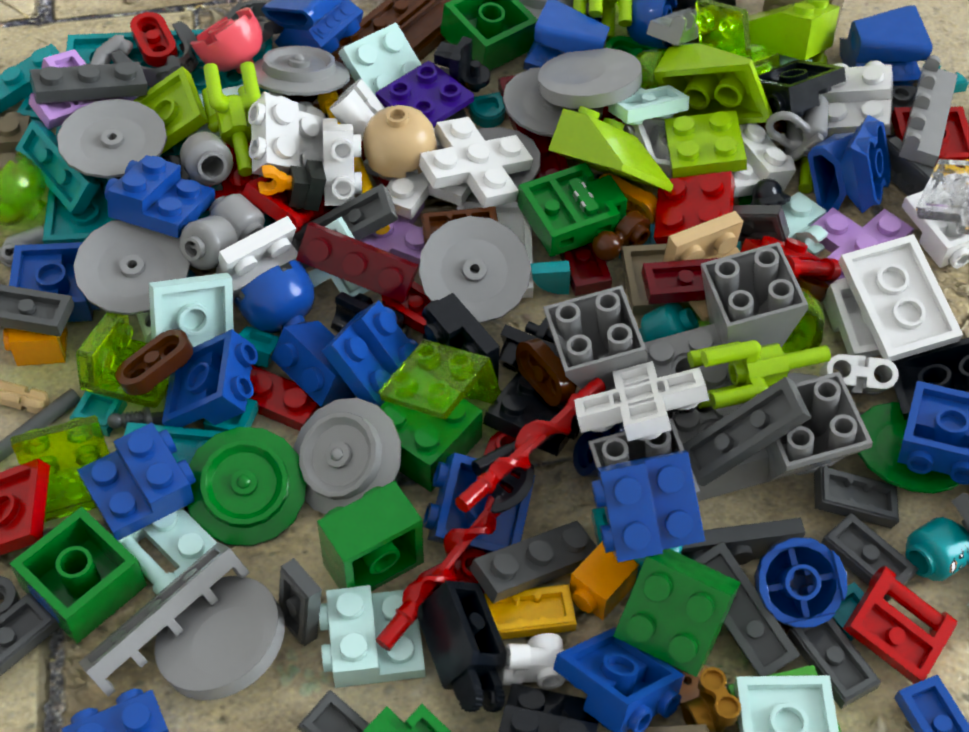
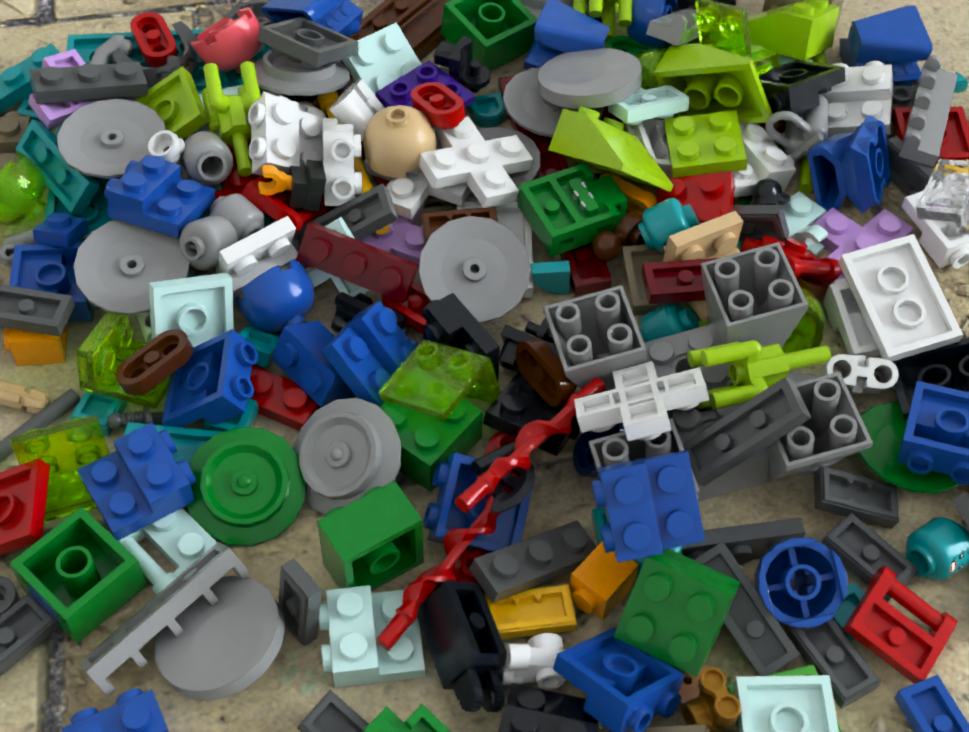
(60, 230): none -> blue plate
(166, 145): none -> white plate
(307, 42): none -> dark grey plate
(438, 104): none -> red plate
(665, 220): none -> teal head

